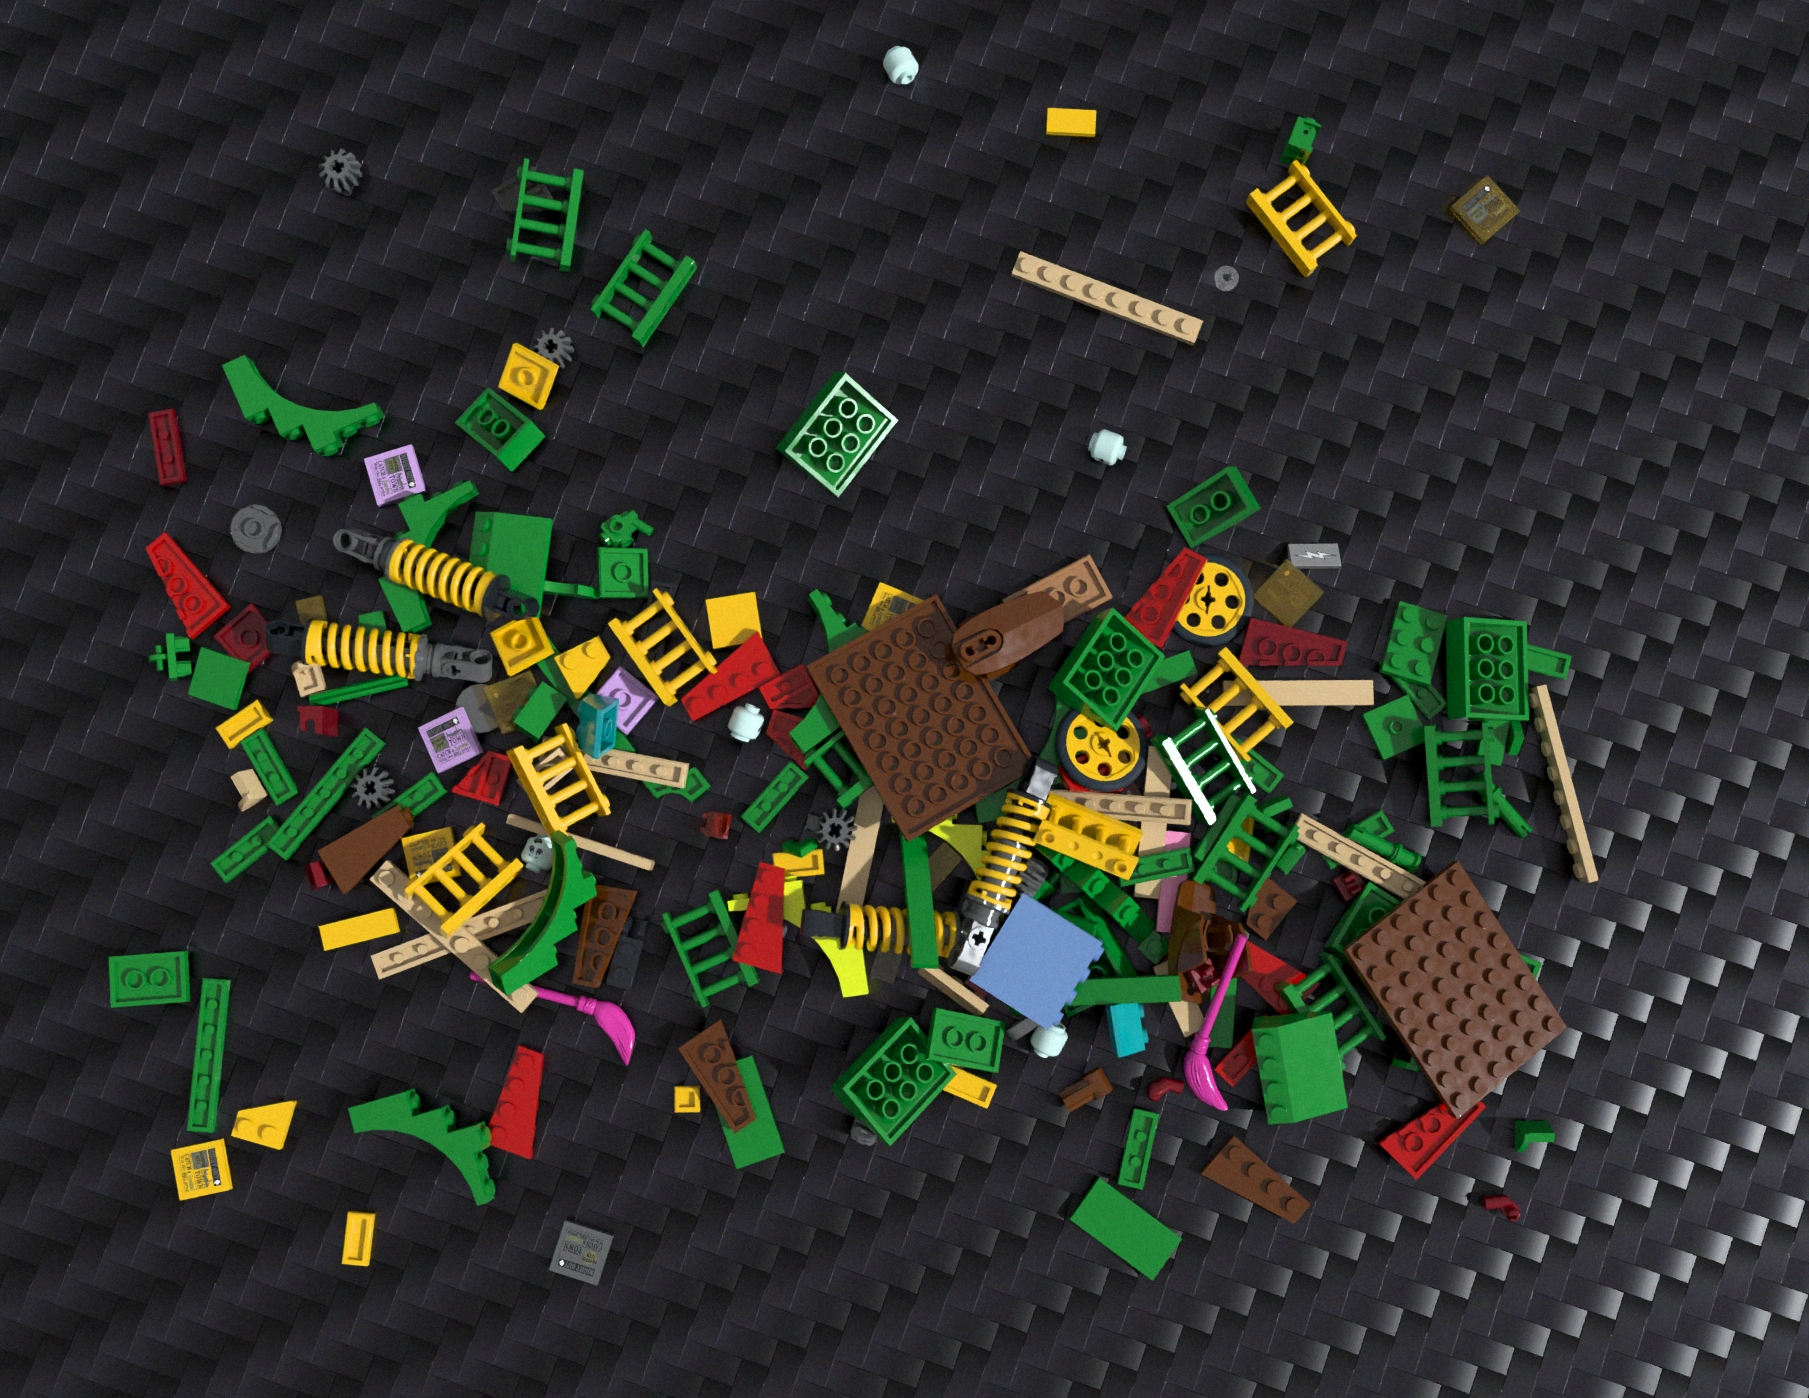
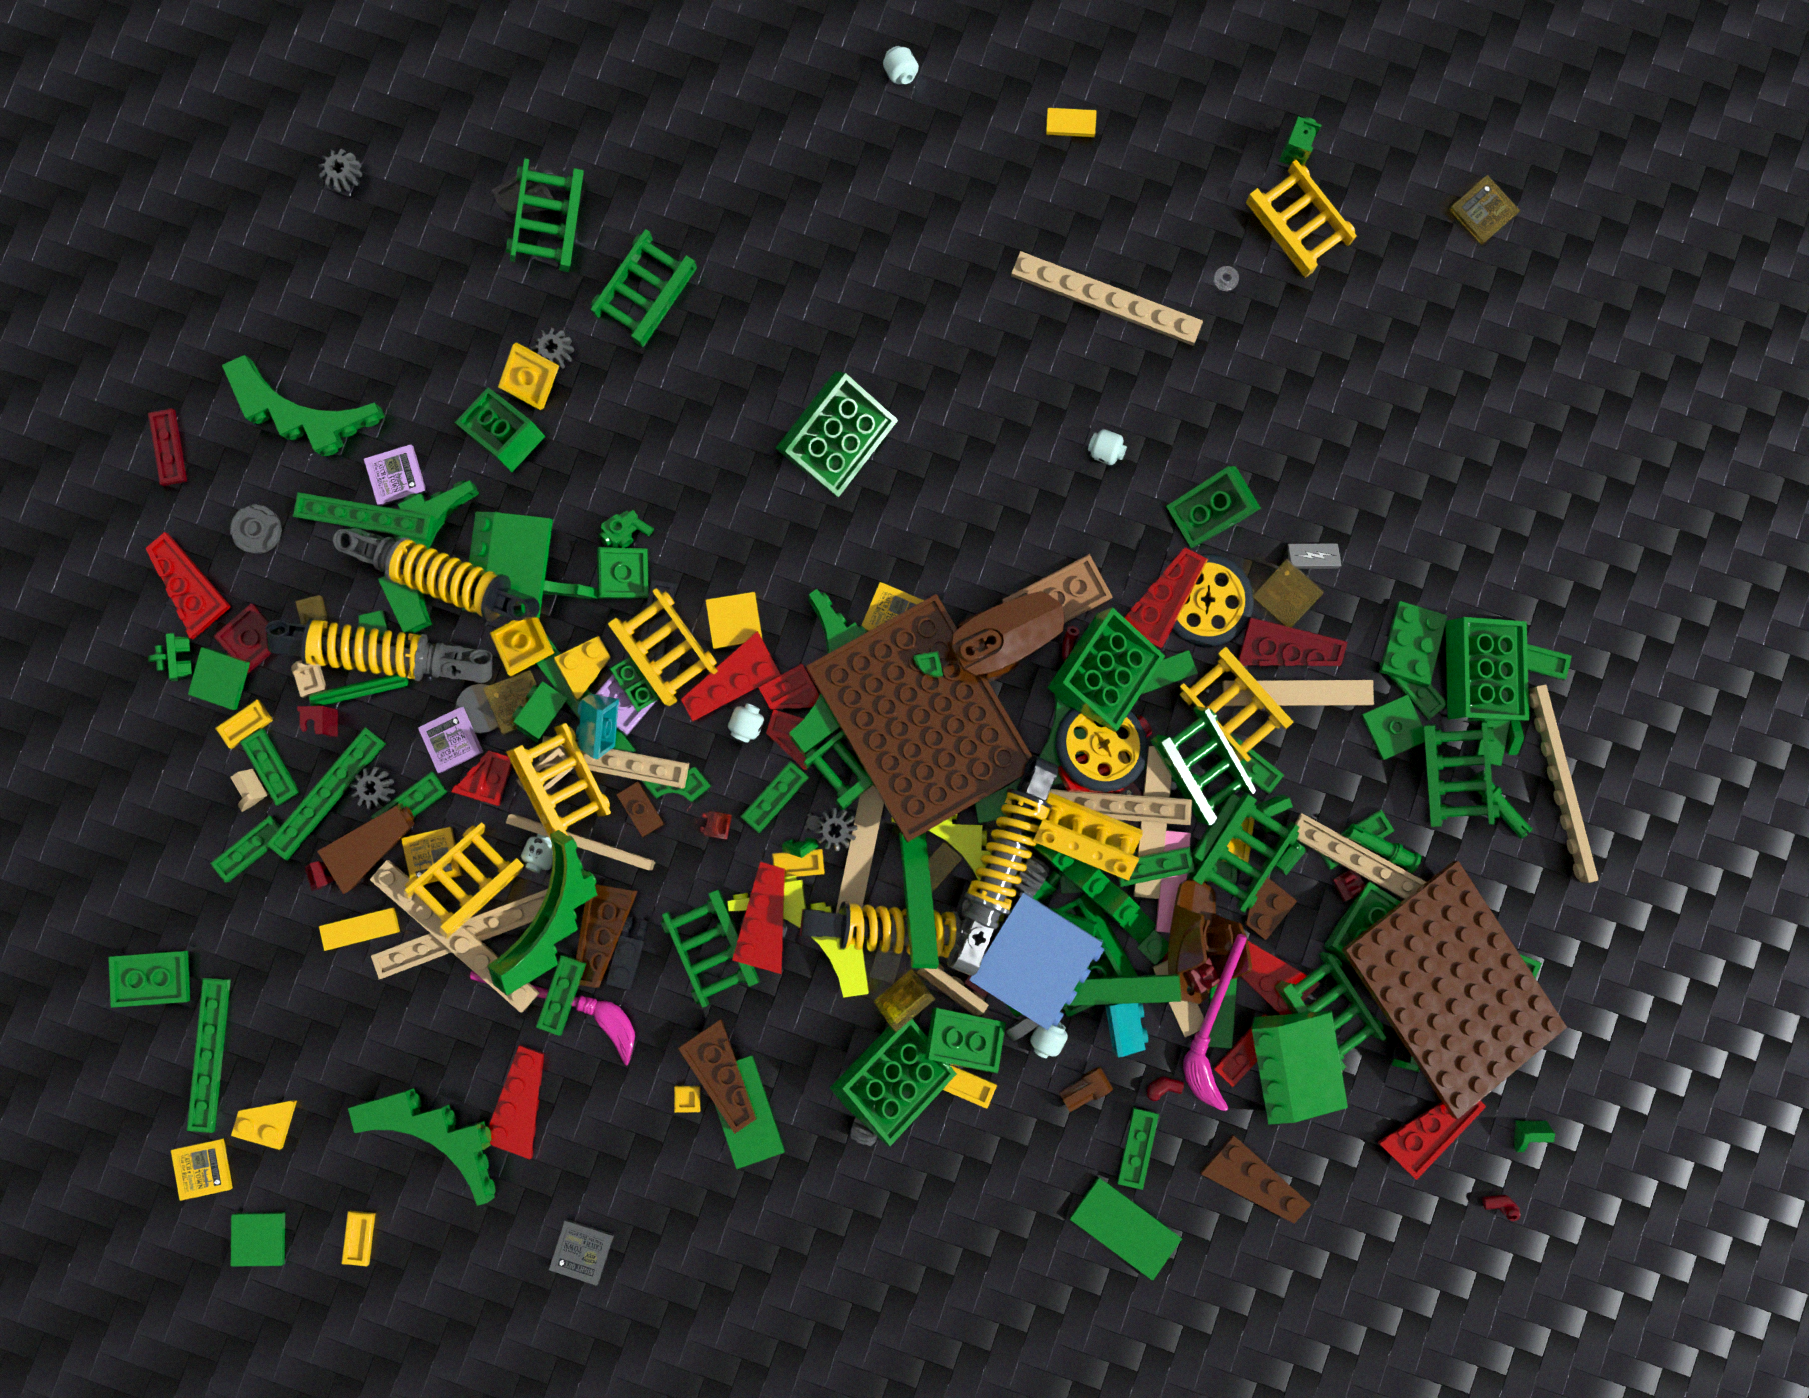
(258, 1239): none -> green tile
(364, 516): none -> green tile
(561, 995): none -> green tile
(633, 683): none -> green slope
(640, 809): none -> reddish brown plate
(904, 1000): none -> clear yellow tile
(929, 664): none -> green tile
(1069, 641): none -> dark red arm

